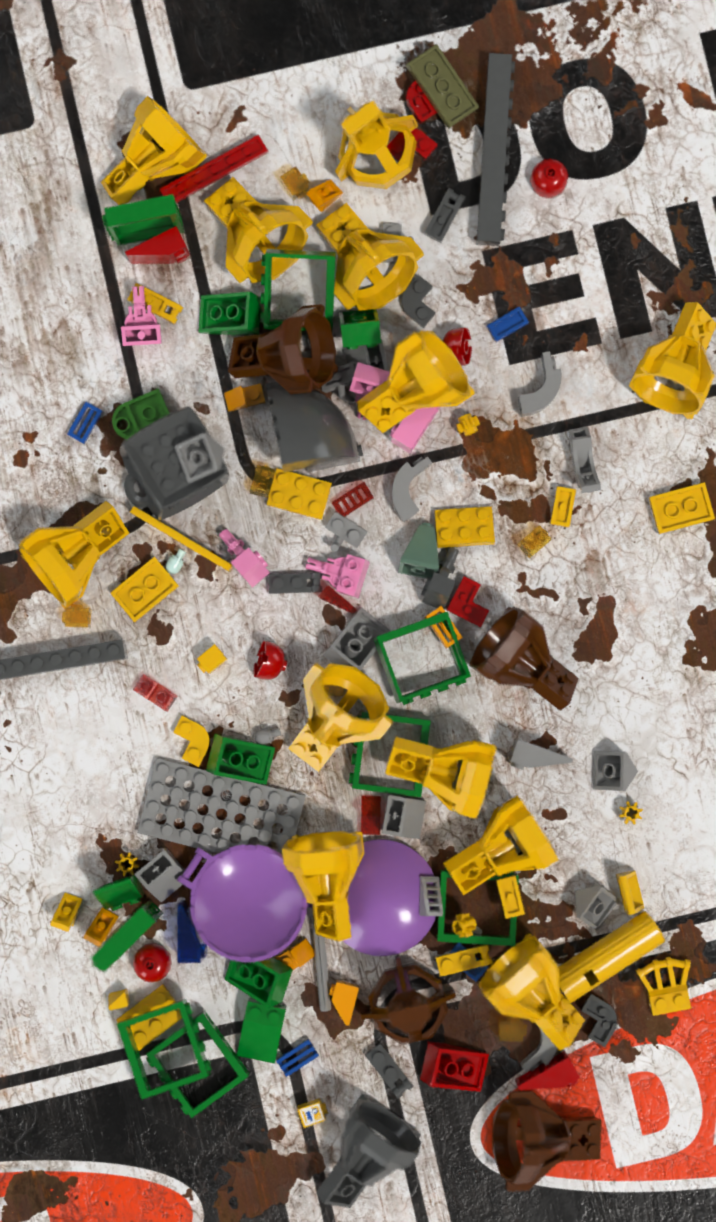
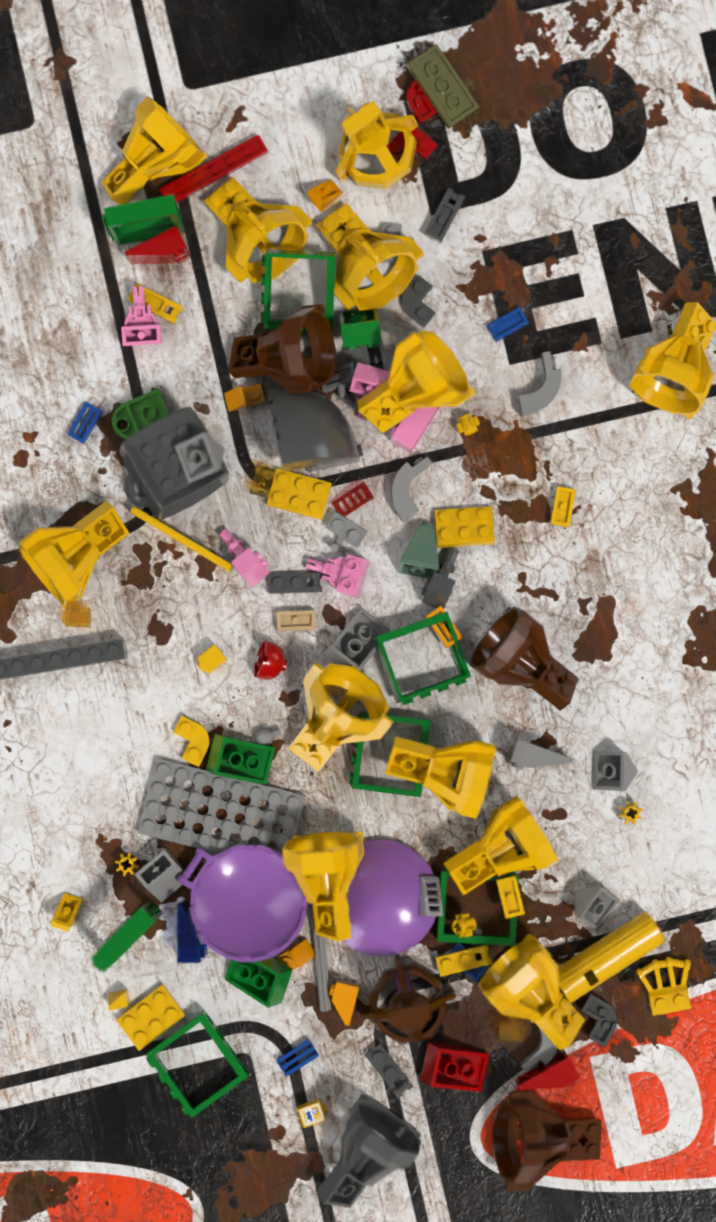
(100, 927): light orange slope -> none
(119, 892): green slope -> none
(135, 1059): green window -> none
(144, 589): yellow plate -> none
(154, 954): red cylinder -> none
(155, 692): clear red slope -> none
(175, 562): light aqua cylinder -> none
(230, 314): green slope -> none
(261, 1031): green slope -> none
(295, 183): clear yellow brick -> none
(296, 620): none -> tan plate
(332, 597): clear red slope -> none
(370, 815): clear red slope -> none
(403, 816): light grey slope -> none
(457, 341): red cylinder -> none
(462, 604): red plate -> none
(494, 149): dark grey brick -> none
(534, 541): clear yellow bracket -> none
(546, 185): red cylinder -> none
(583, 460): light grey arch -> none
(630, 892): yellow tile -> none
(681, 508): yellow plate -> none

